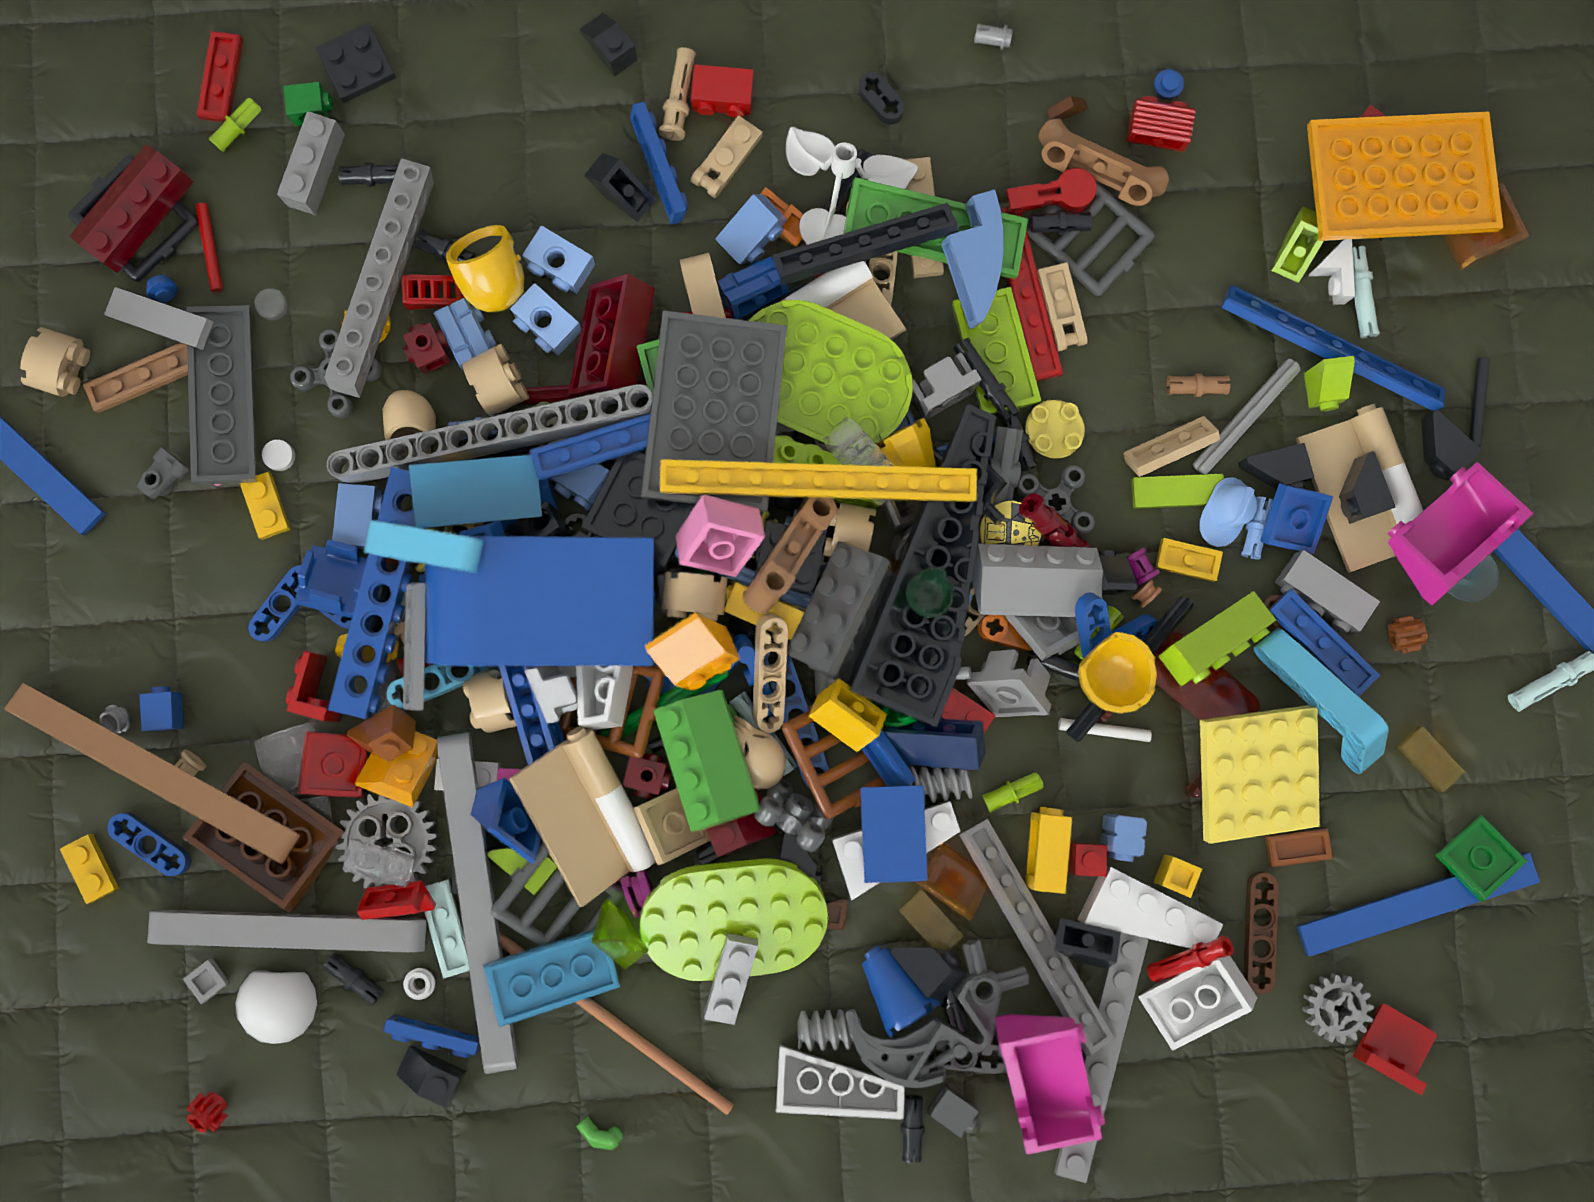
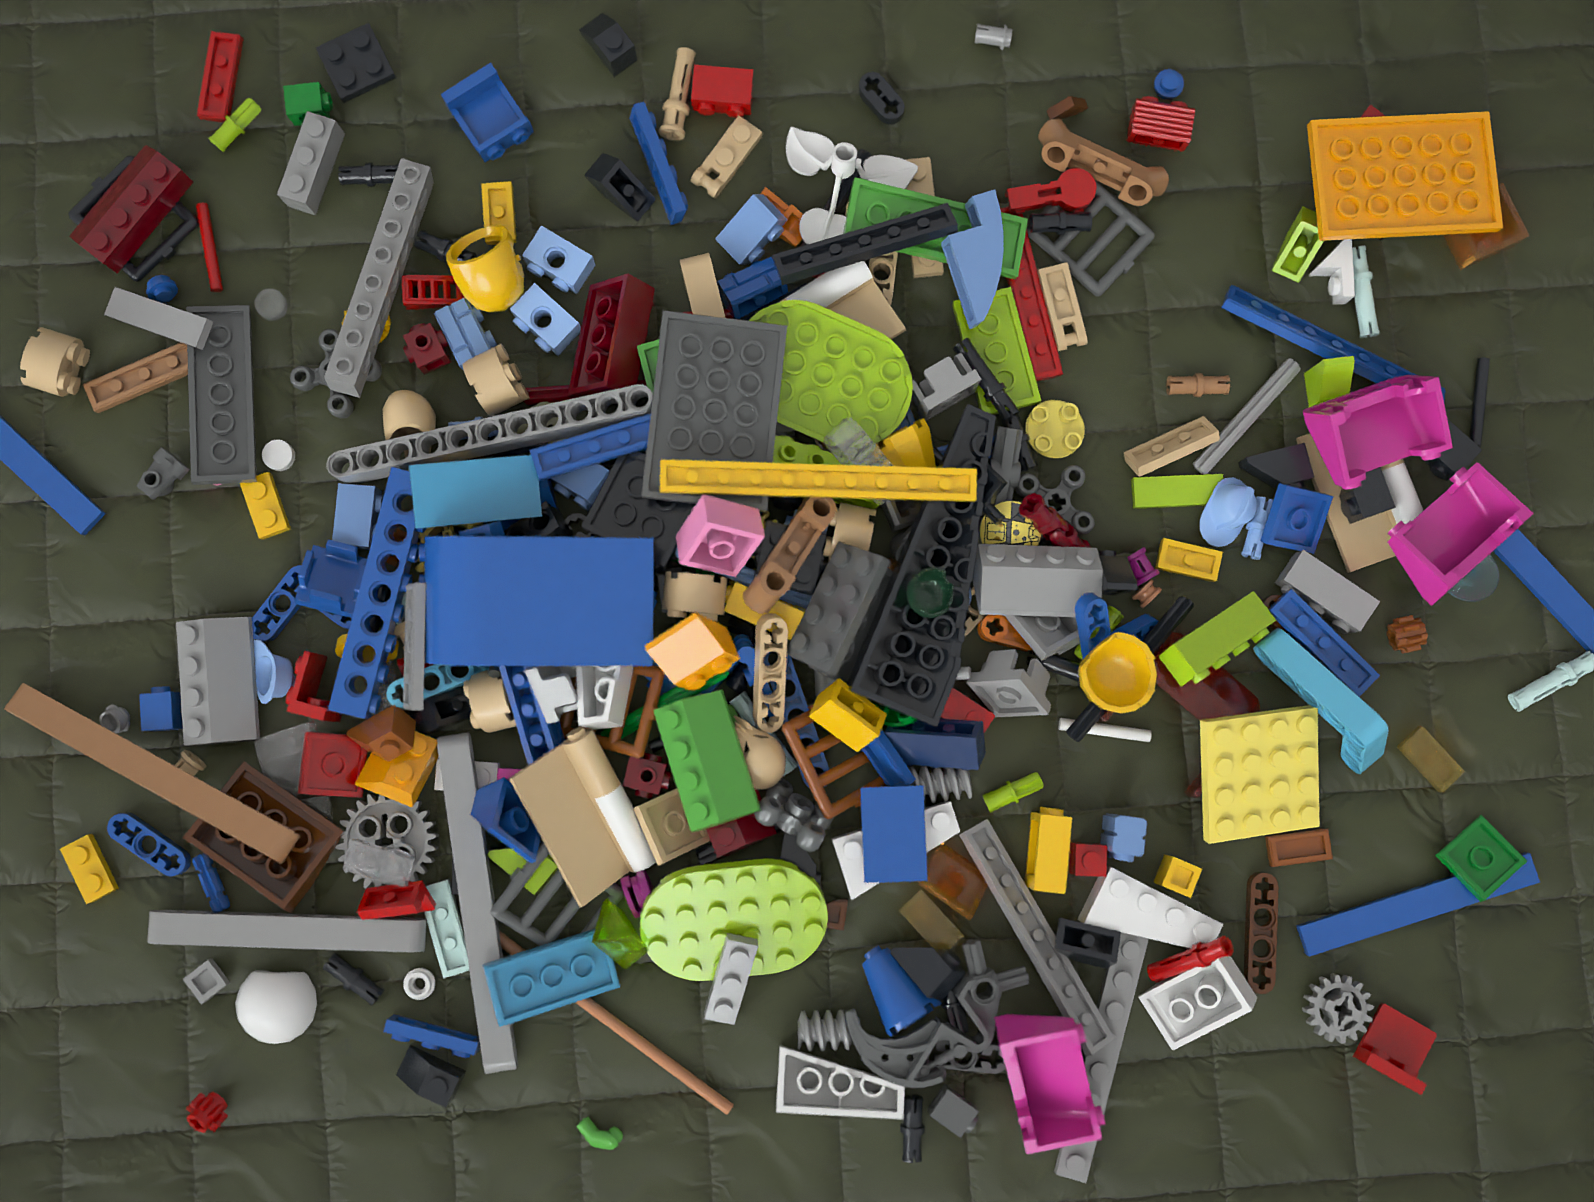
(211, 883): none -> blue axle
(217, 680): none -> light grey slope
(273, 673): none -> light blue piece
(423, 546): medium azure beam -> none
(442, 712): none -> black slope
(487, 113): none -> blue panel
(499, 208): none -> yellow plate
(737, 680): none -> black pin
(1379, 427): none -> dark pink windscreen

